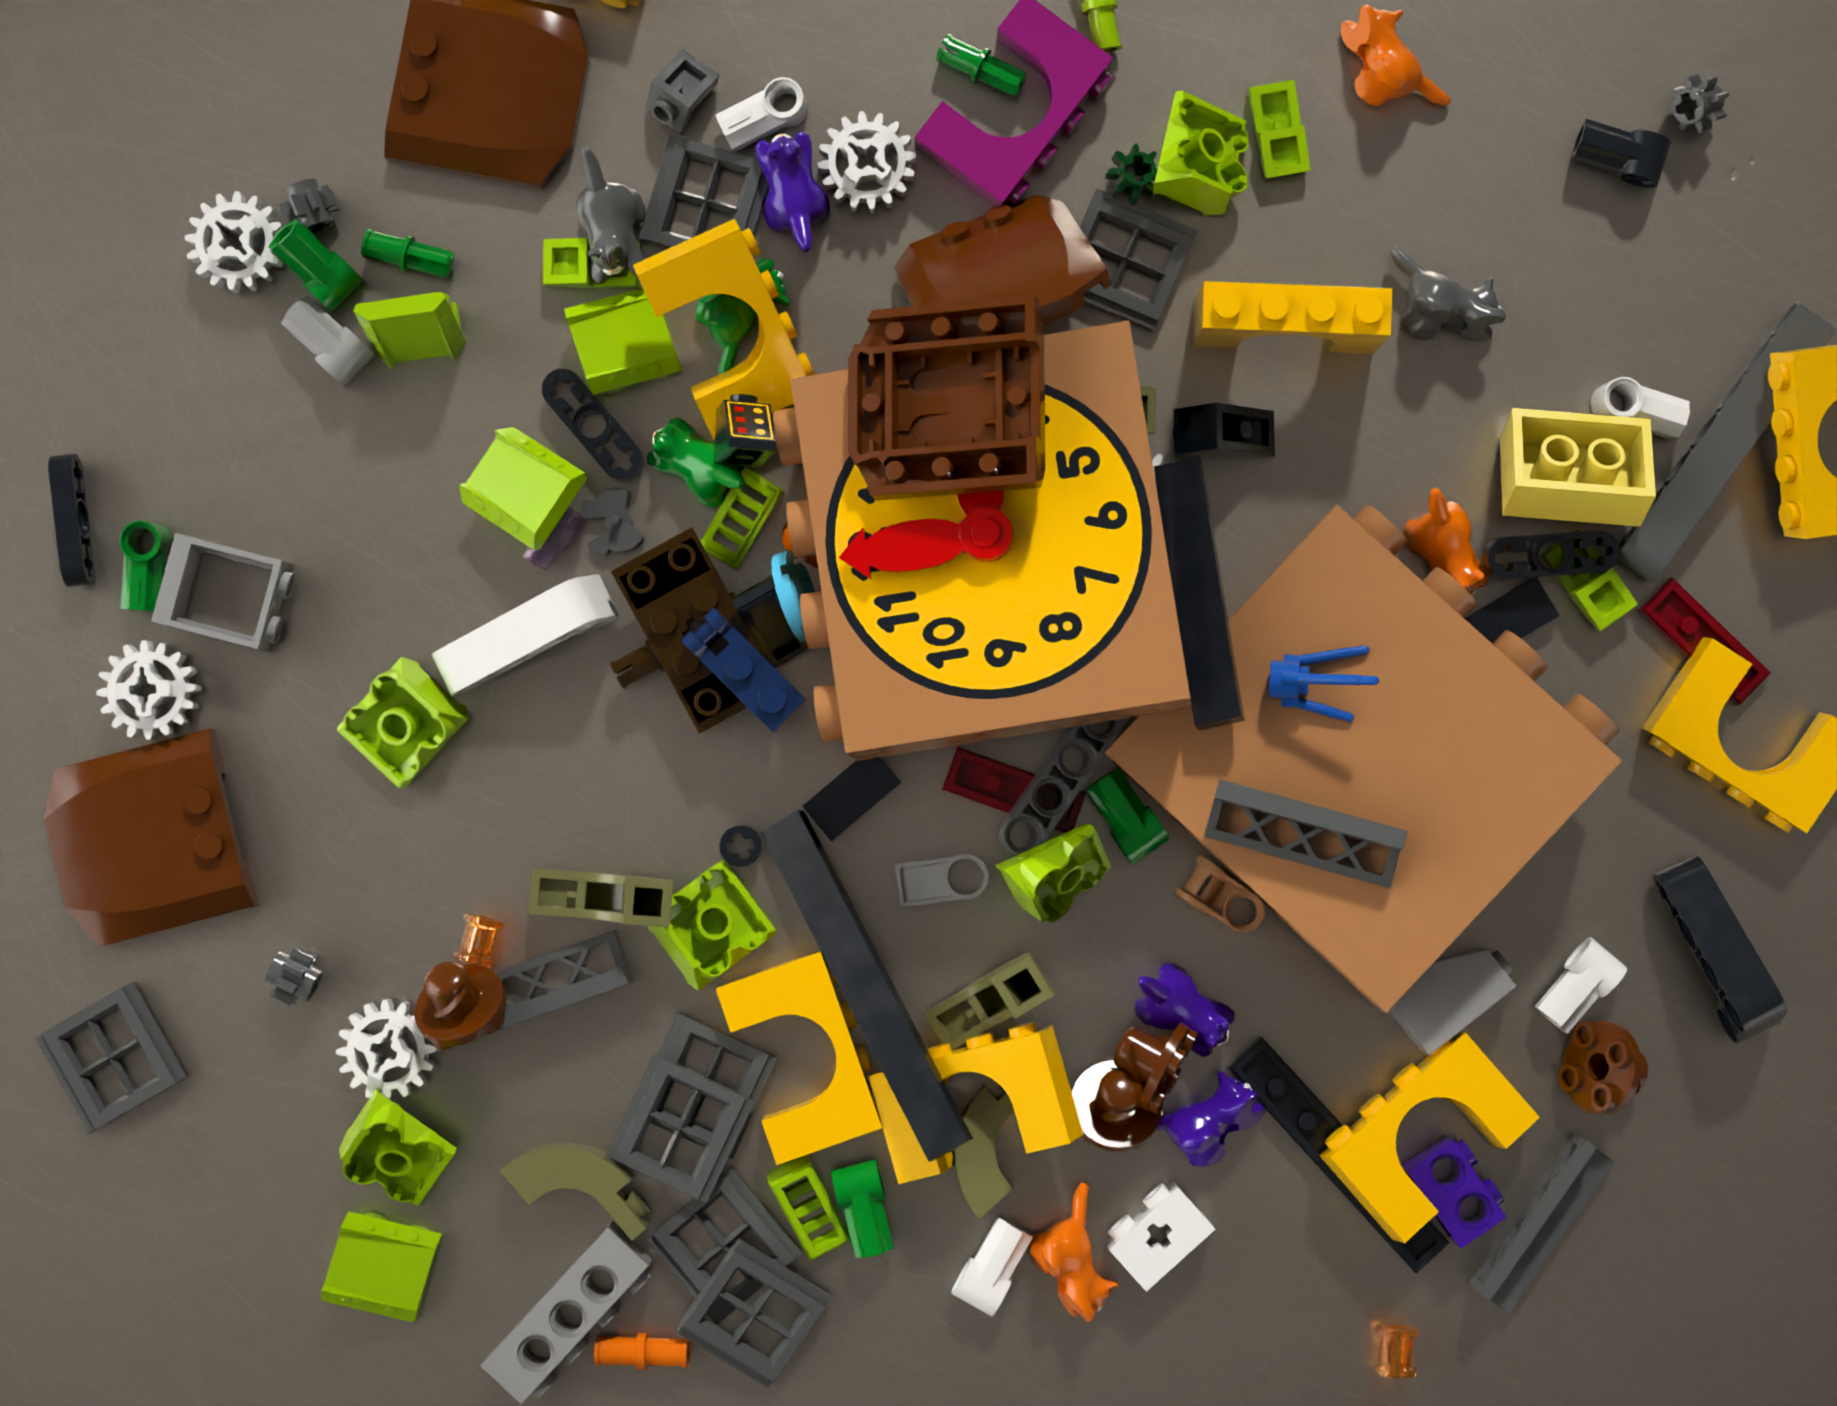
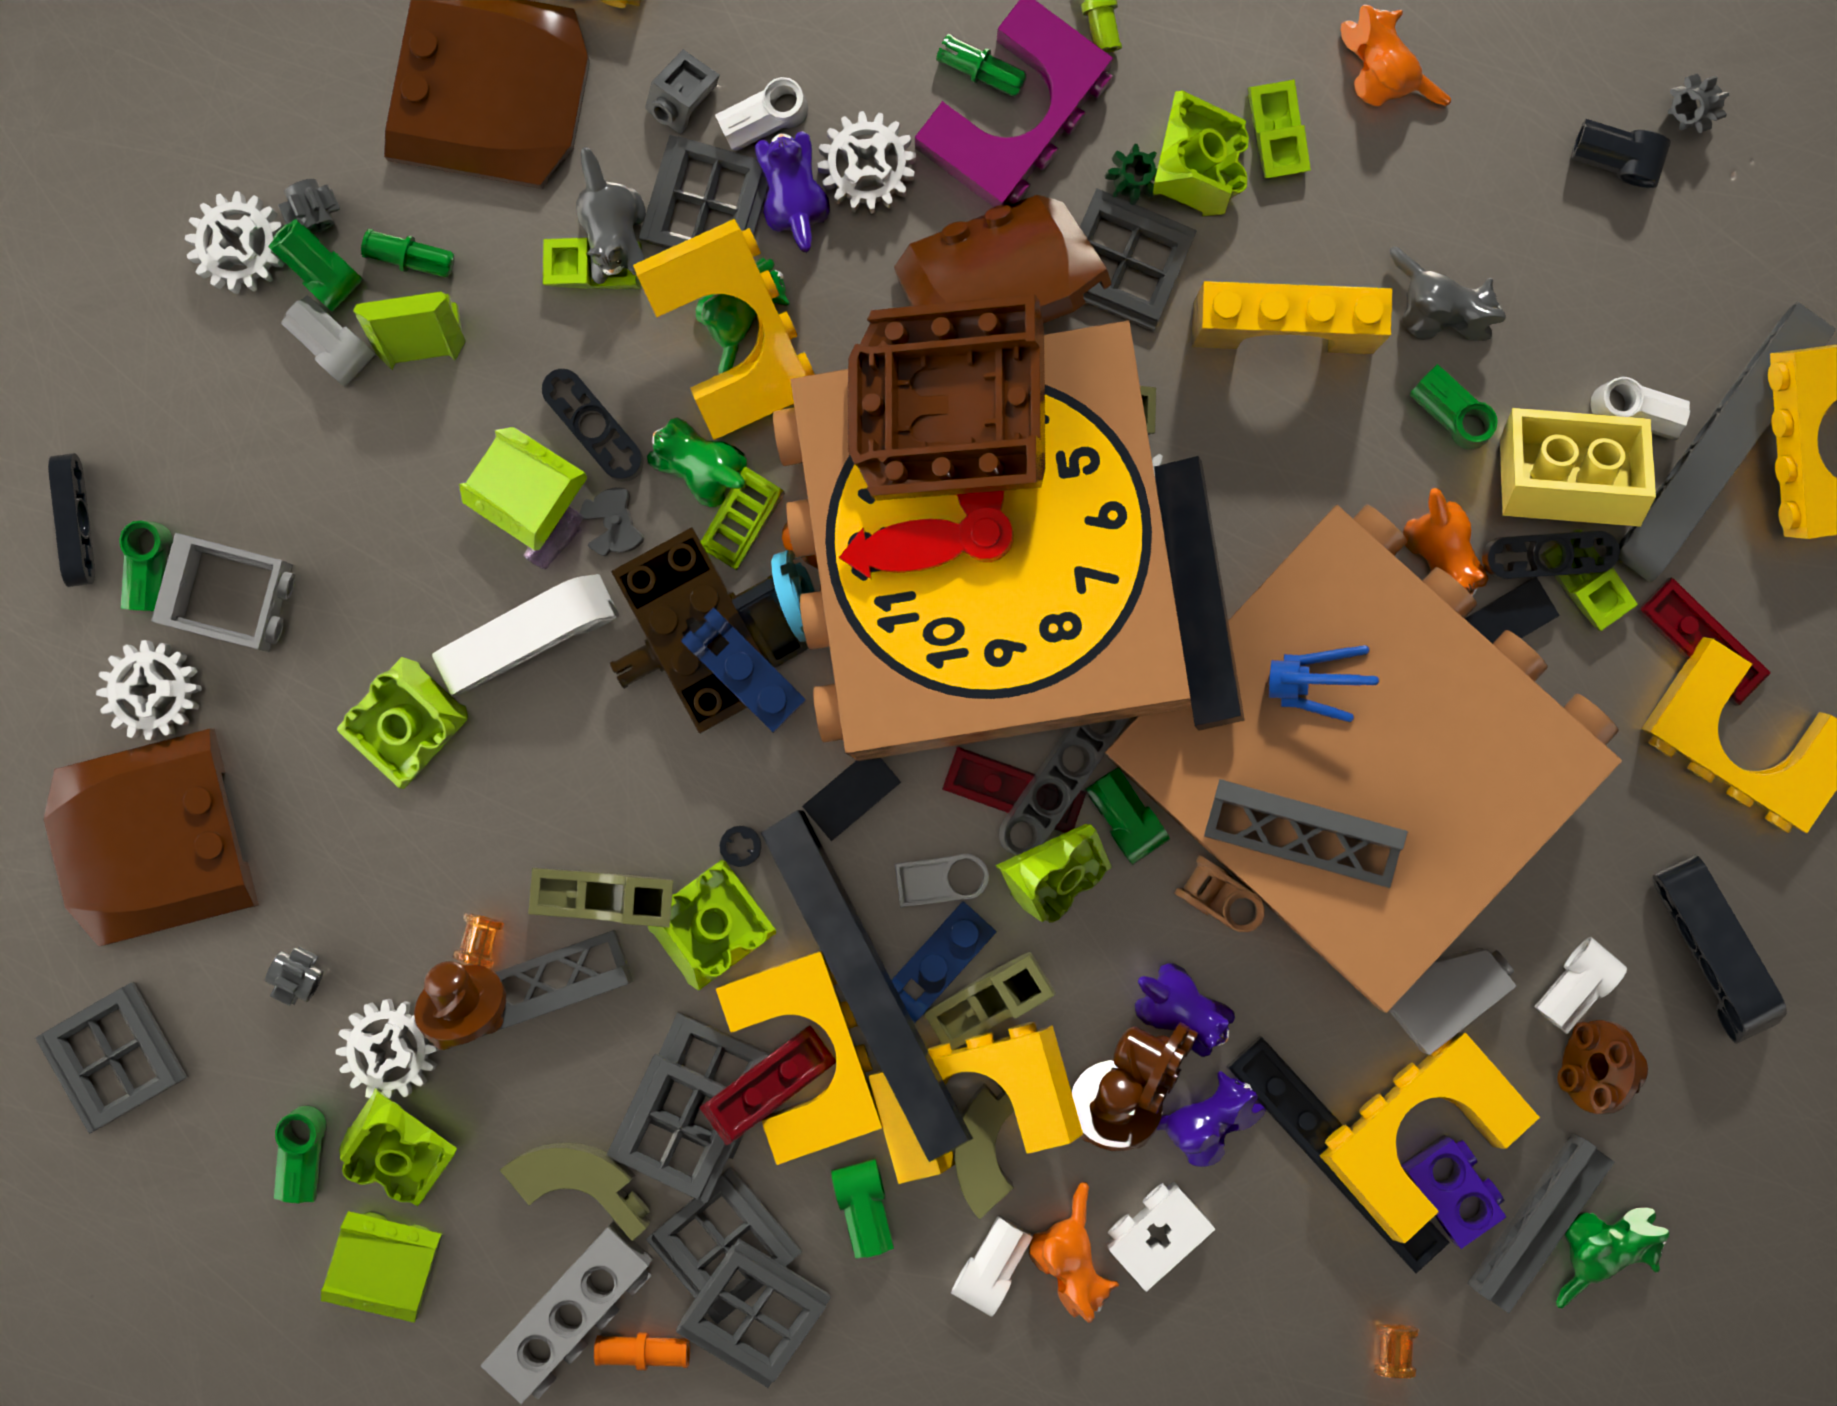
(297, 1158): none -> green piece
(621, 342): lime slope -> none
(744, 432): black slope -> none
(768, 1085): none -> dark red tile
(791, 1172): lime slope -> none
(943, 958): none -> dark blue plate
(1223, 431): black slope -> none
(1450, 404): none -> green piece
(1604, 1250): none -> green animal

